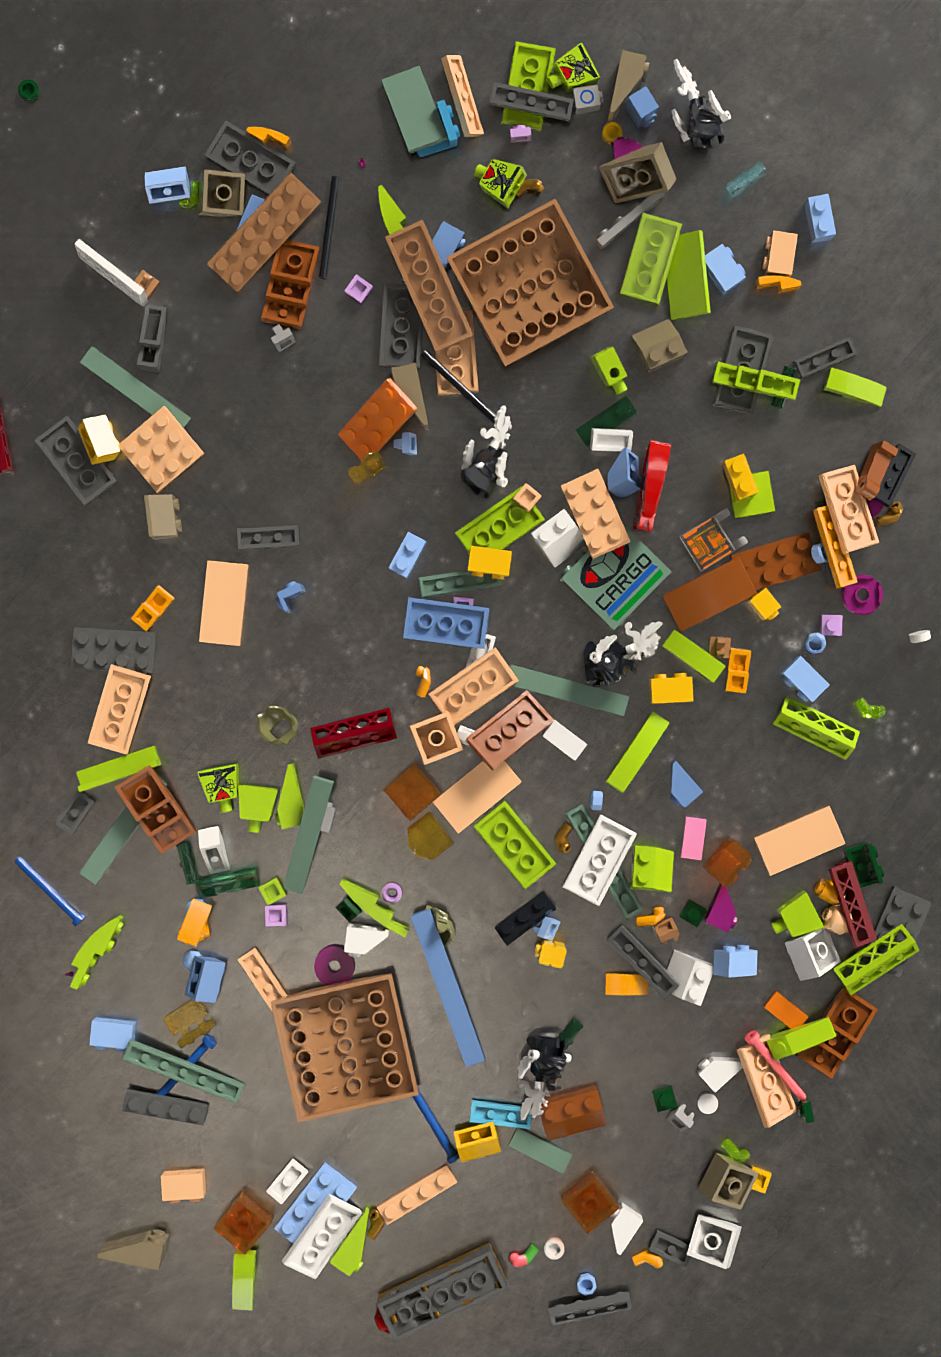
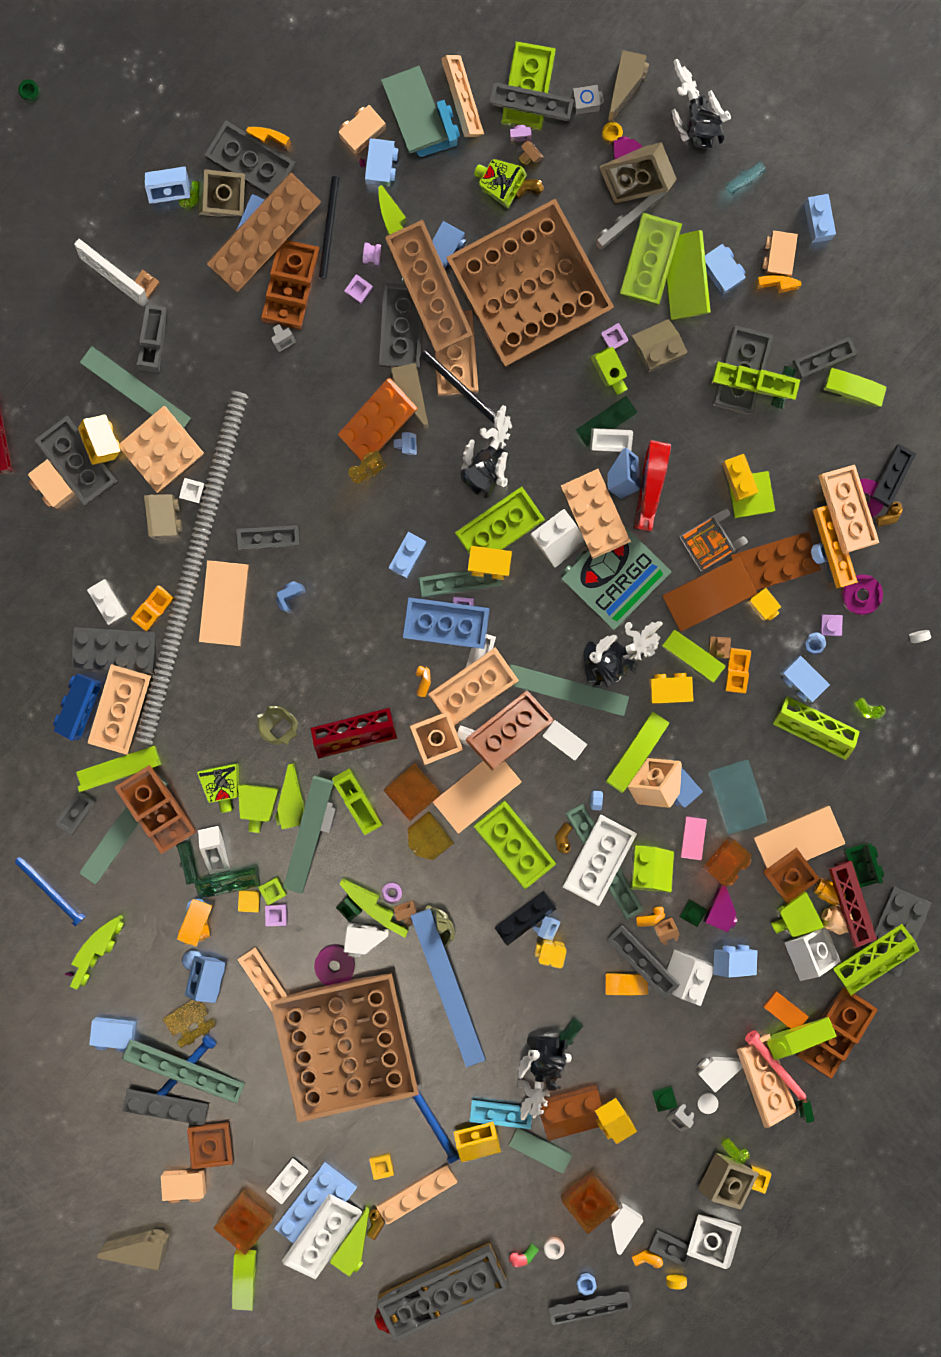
(51, 484): none -> light nougat brick
(77, 707): none -> blue slope
(106, 602): none -> white plate
(191, 567): none -> light grey piece
(192, 490): none -> white plate
(210, 1145): none -> dark orange plate
(248, 901): none -> yellow tile
(356, 801): none -> lime slope
(360, 129): none -> light nougat brick
(372, 253): none -> lavender wheel
(380, 162): none -> light blue brick
(381, 1166): none -> yellow tile
(404, 912): none -> medium nougat tile
(527, 497): light nougat tile -> none
(531, 153): none -> medium nougat tile
(574, 70): lime torso -> none
(614, 336): none -> lavender plate
(615, 1121): none -> yellow brick
(642, 108): medium blue brick -> none
(657, 783): none -> light nougat slope
(676, 1281): none -> yellow tile
(738, 796): none -> clear light blue piece
(791, 875): none -> dark orange plate
(875, 469): dark orange leg -> none

